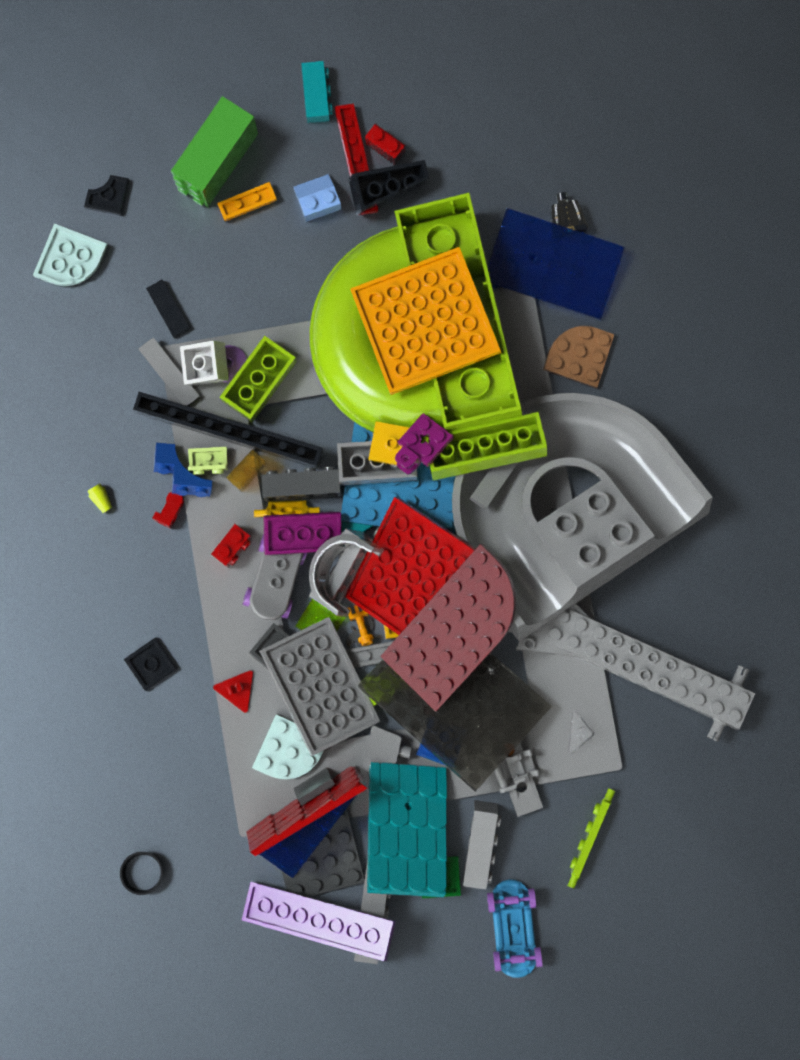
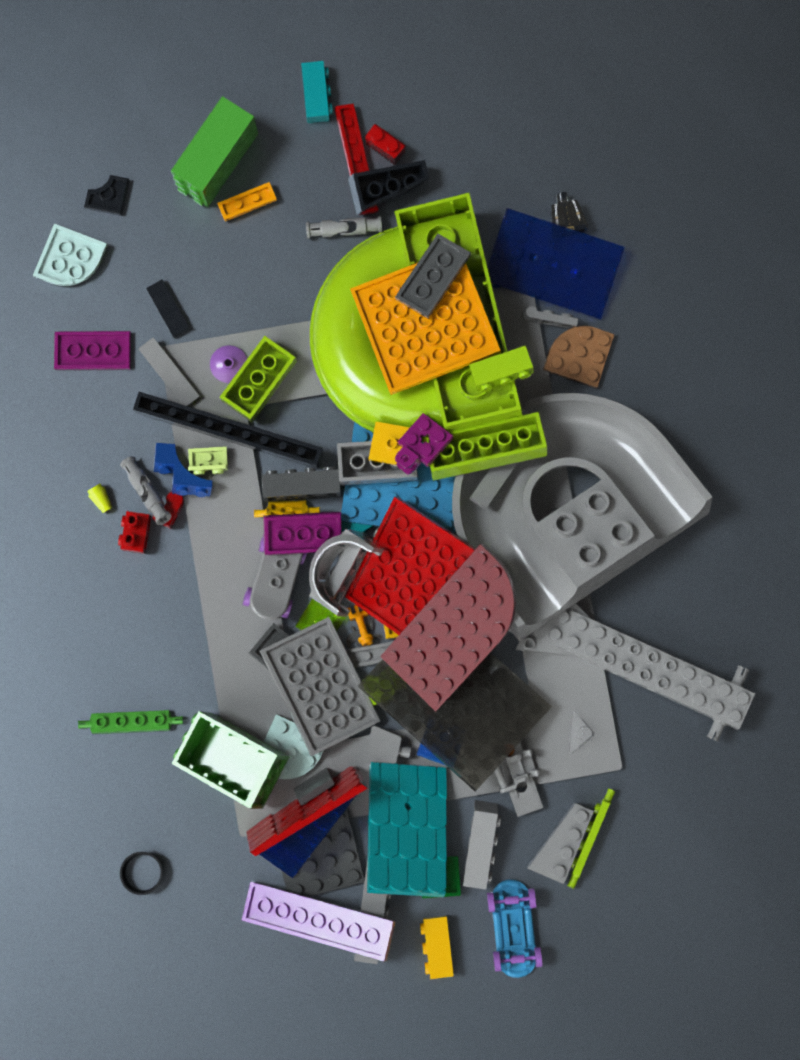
(92, 350): none -> magenta tile
(130, 722): none -> bright green plate
(134, 532): none -> red brick
(145, 490): none -> light grey piece
(150, 664): black tile -> none
(204, 363): white brick -> none
(230, 760): none -> container
(231, 546): red brick -> none
(237, 690): red piece -> none
(246, 470): clear yellow brick -> none
(317, 198): light blue slope -> none
(330, 228): none -> light grey piece
(433, 276): none -> dark grey plate
(437, 947): none -> yellow brick
(501, 369): none -> lime brick
(549, 318): none -> light grey plate
(561, 847): none -> light grey wedge

